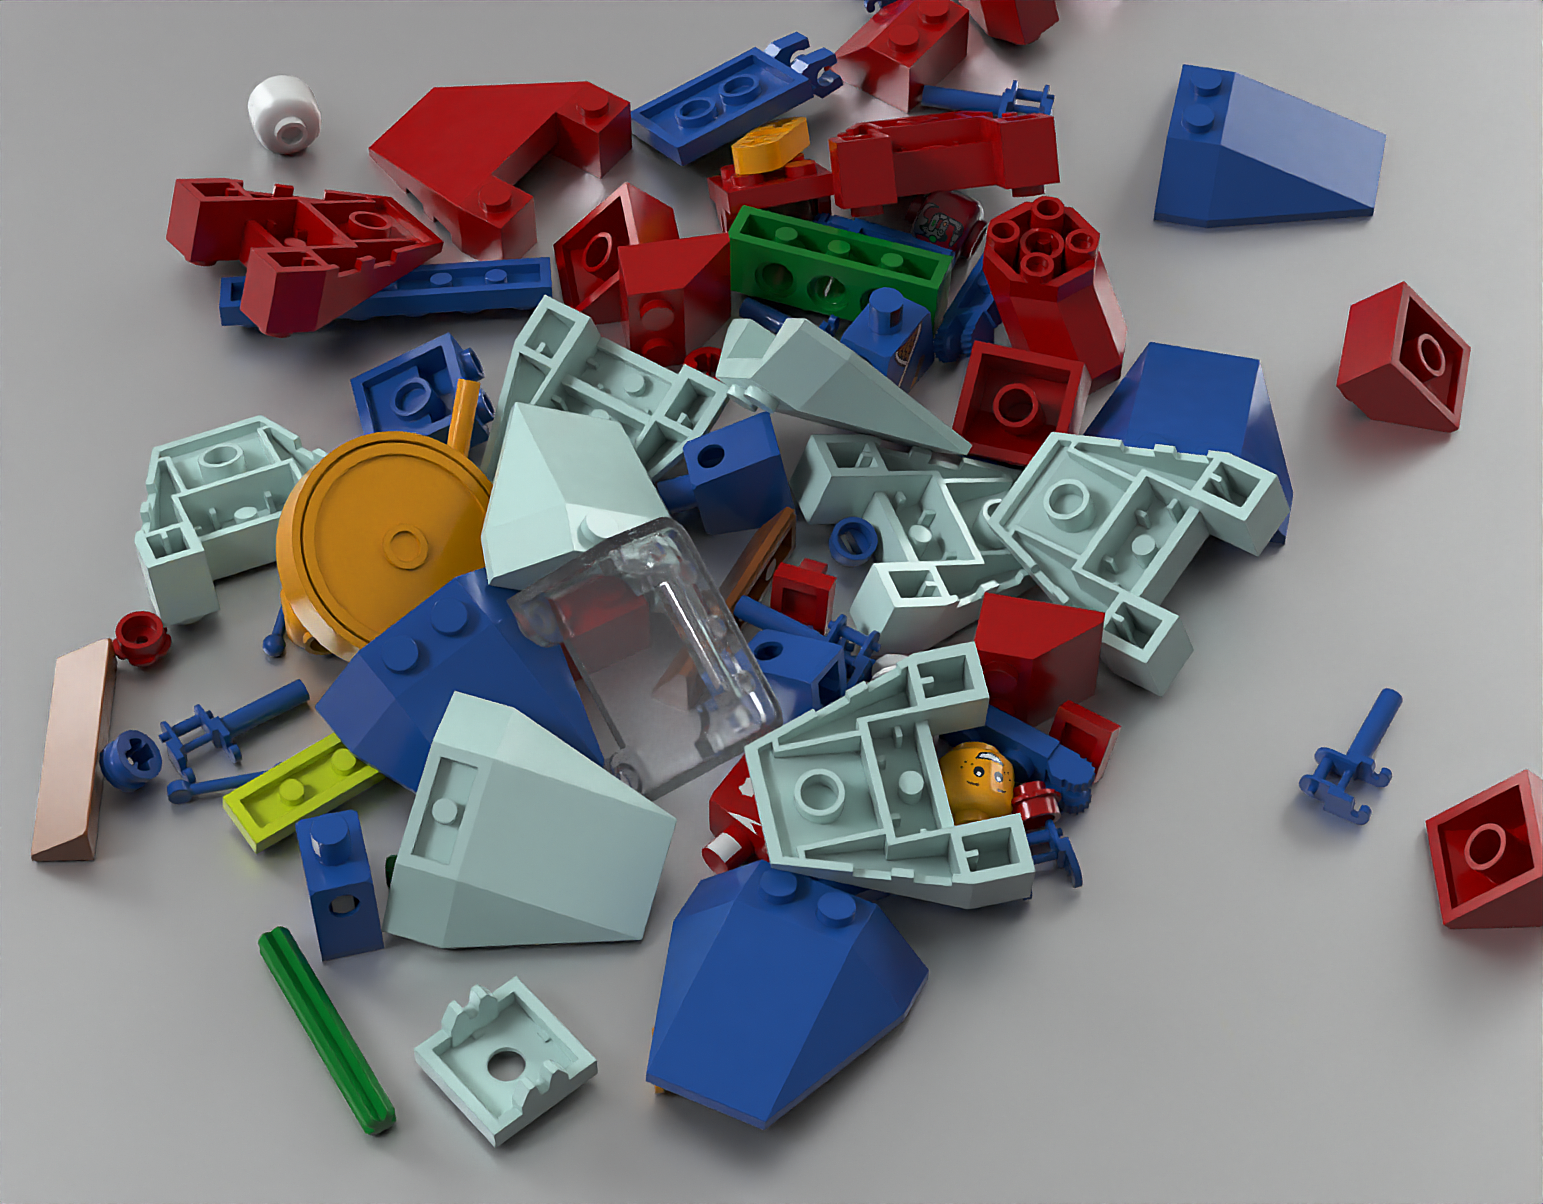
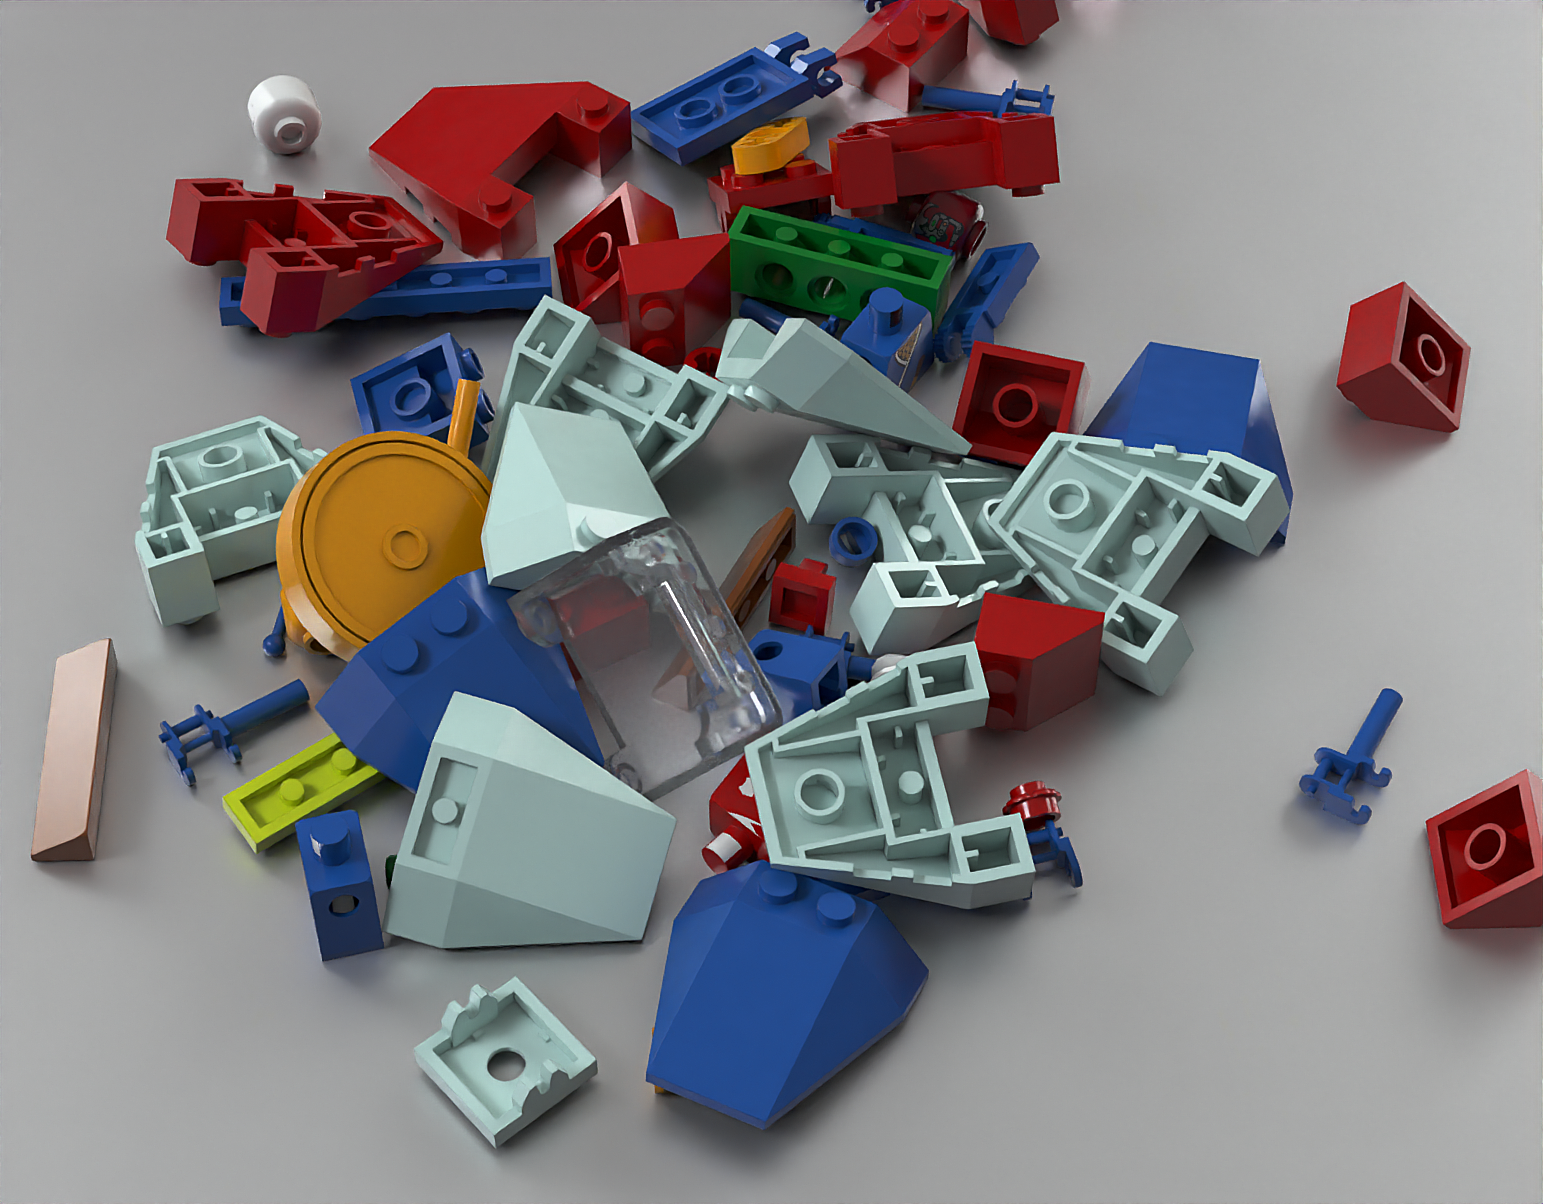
(117, 768): blue bush -> none
(138, 628): red plate -> none
(182, 791): blue hinge -> none
(327, 1031): green axle -> none
(732, 477): blue torso -> none
(768, 618): blue piece -> none
(977, 782): light orange head -> none
(1034, 757): blue hinge -> none
(1055, 287): red brick -> none
(1085, 734): red tile -> none
(1261, 156): blue wedge -> none

